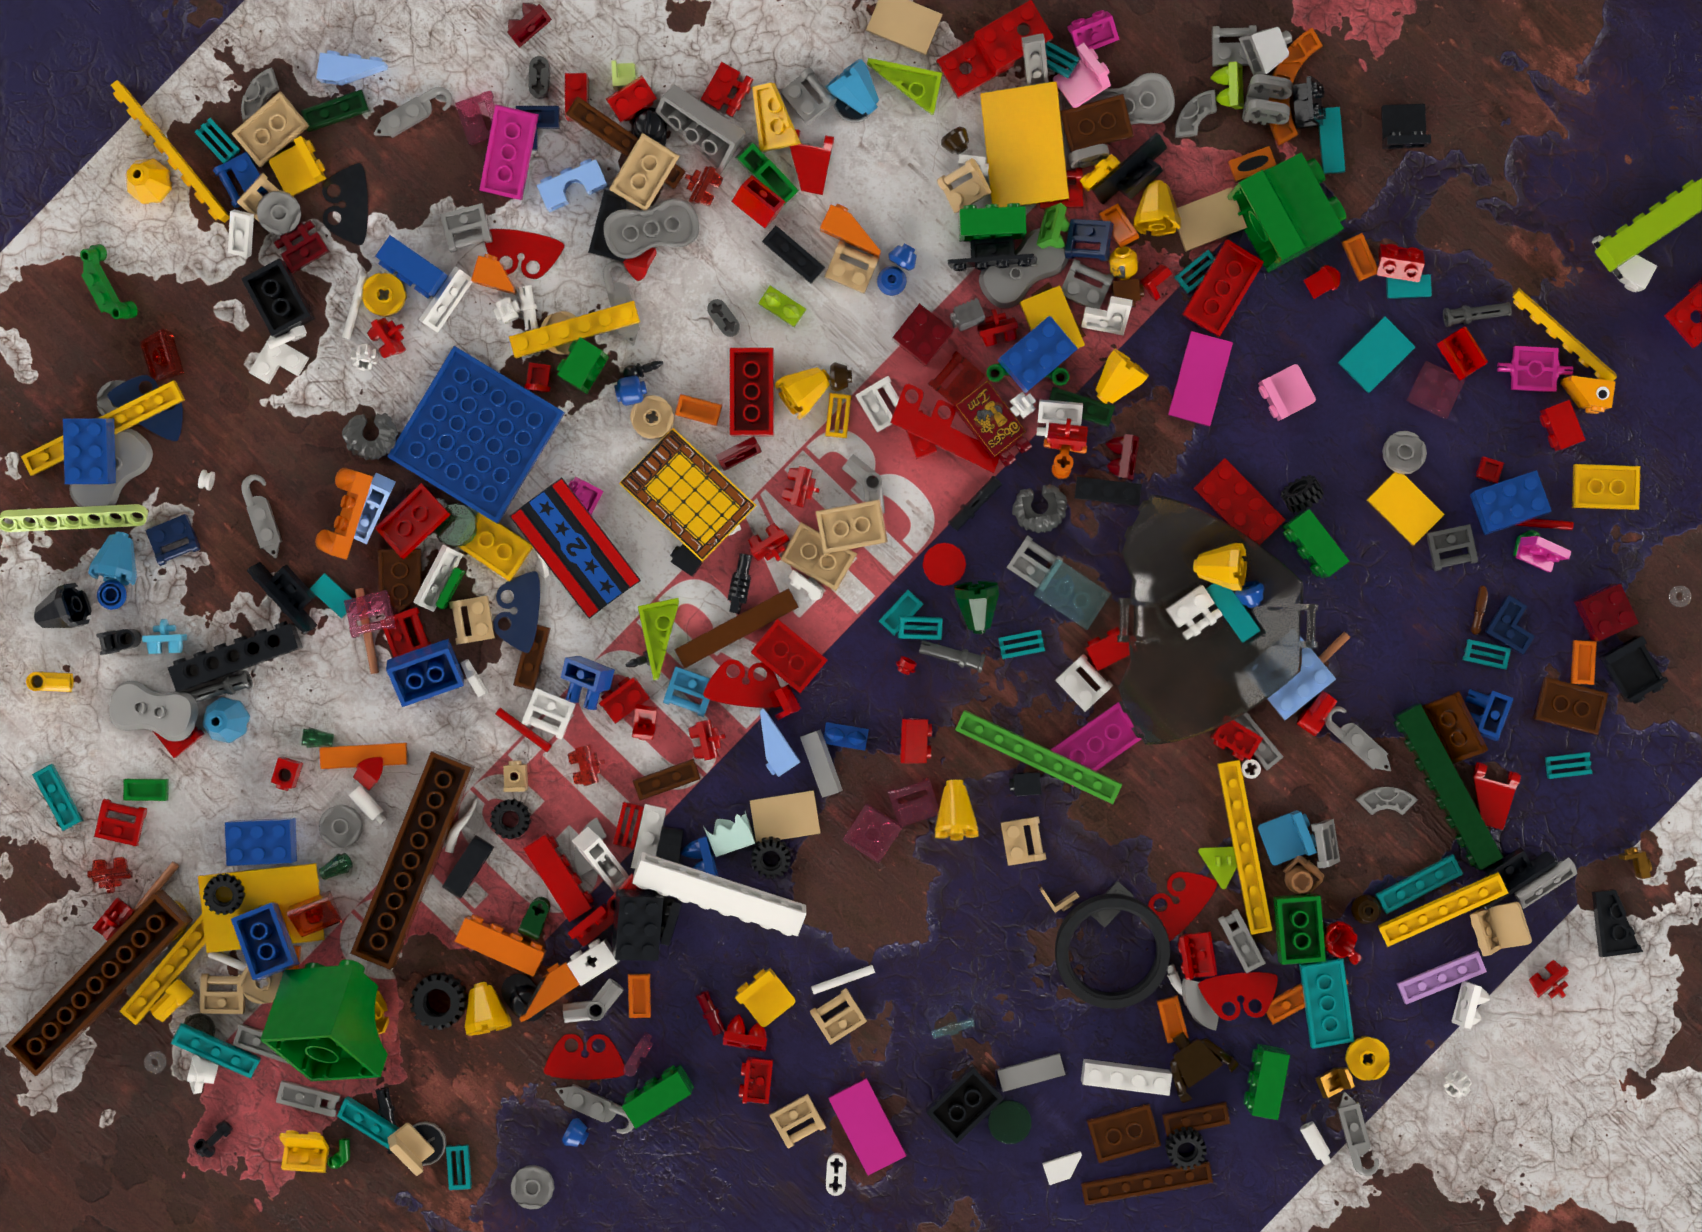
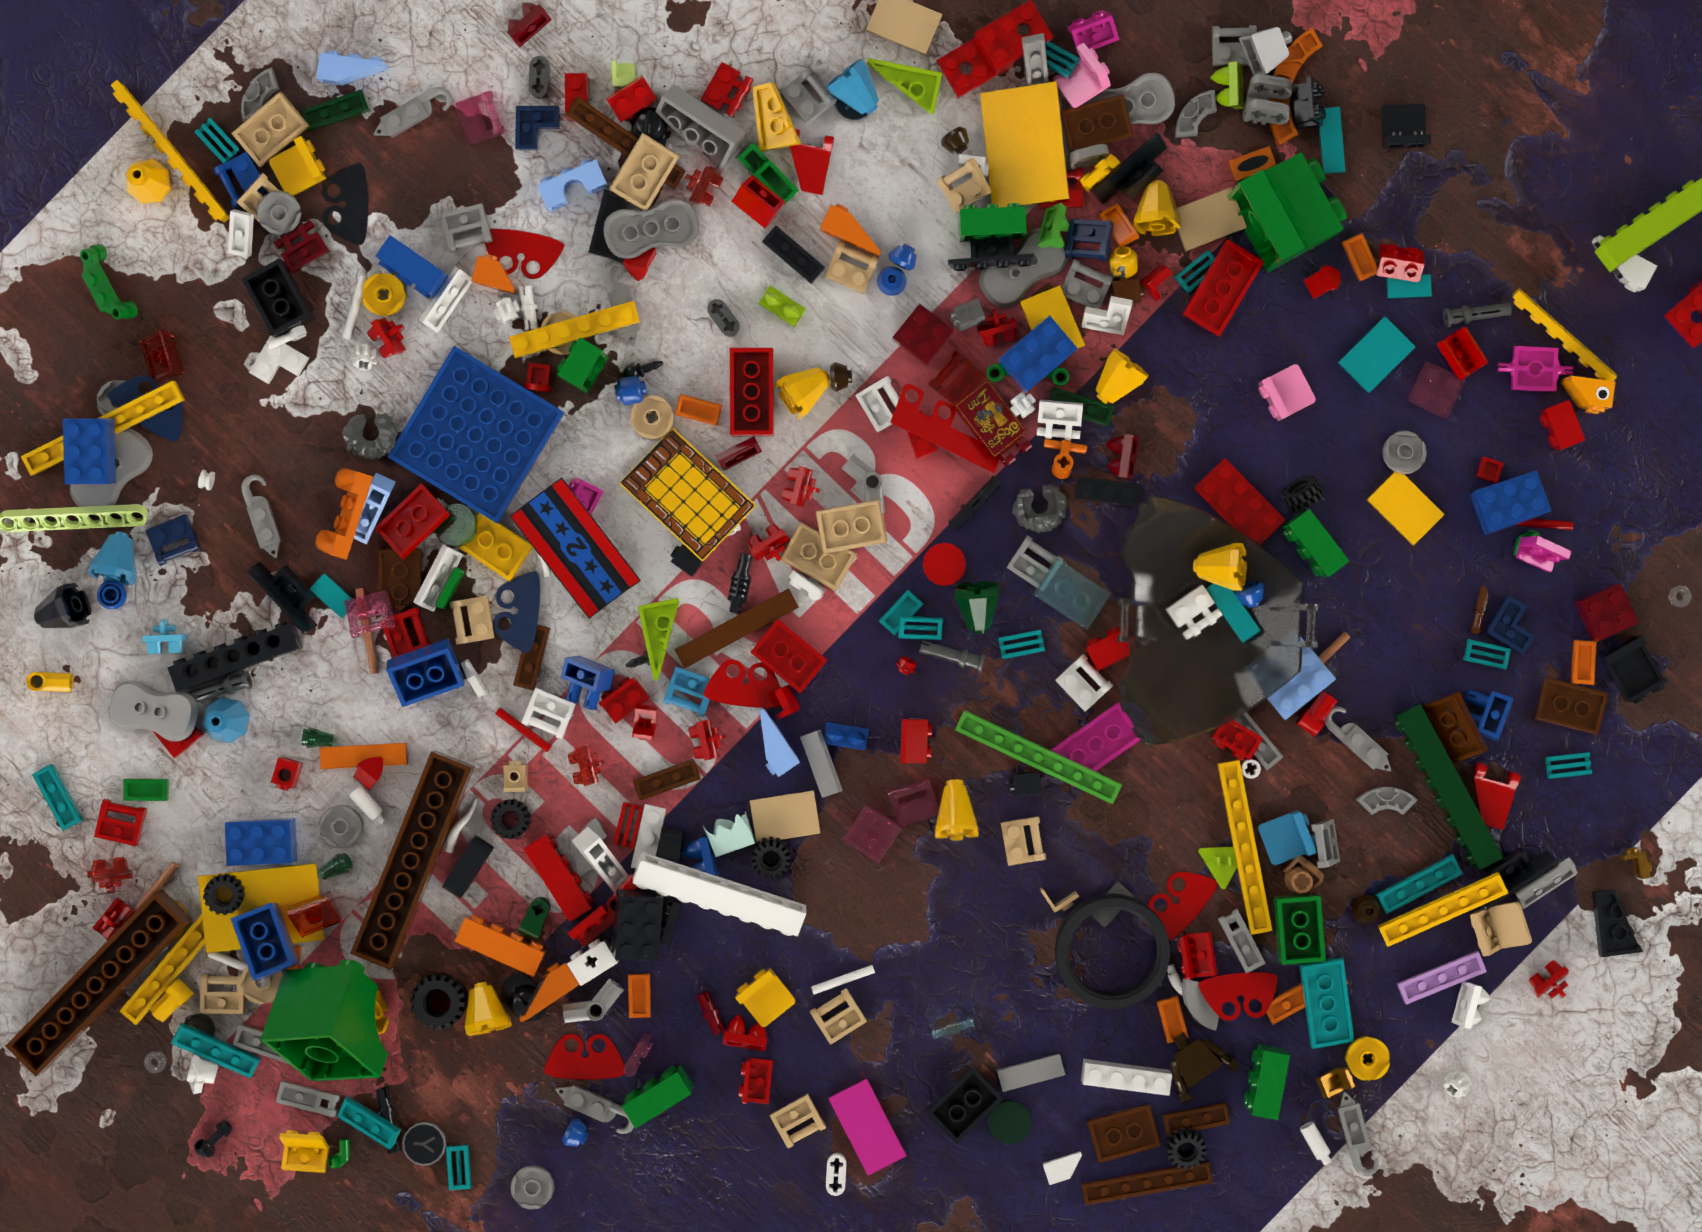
(115, 640): black piece -> none
(410, 1147): tan panel -> none
(508, 152): dark pink tile -> none
(829, 416): yellow tile -> none
(1067, 435): red hips -> none
(1200, 378): dark pink tile -> none
(1341, 940): red hair -> none
(1450, 540): dark grey plate -> none
(1606, 487): yellow tile -> none

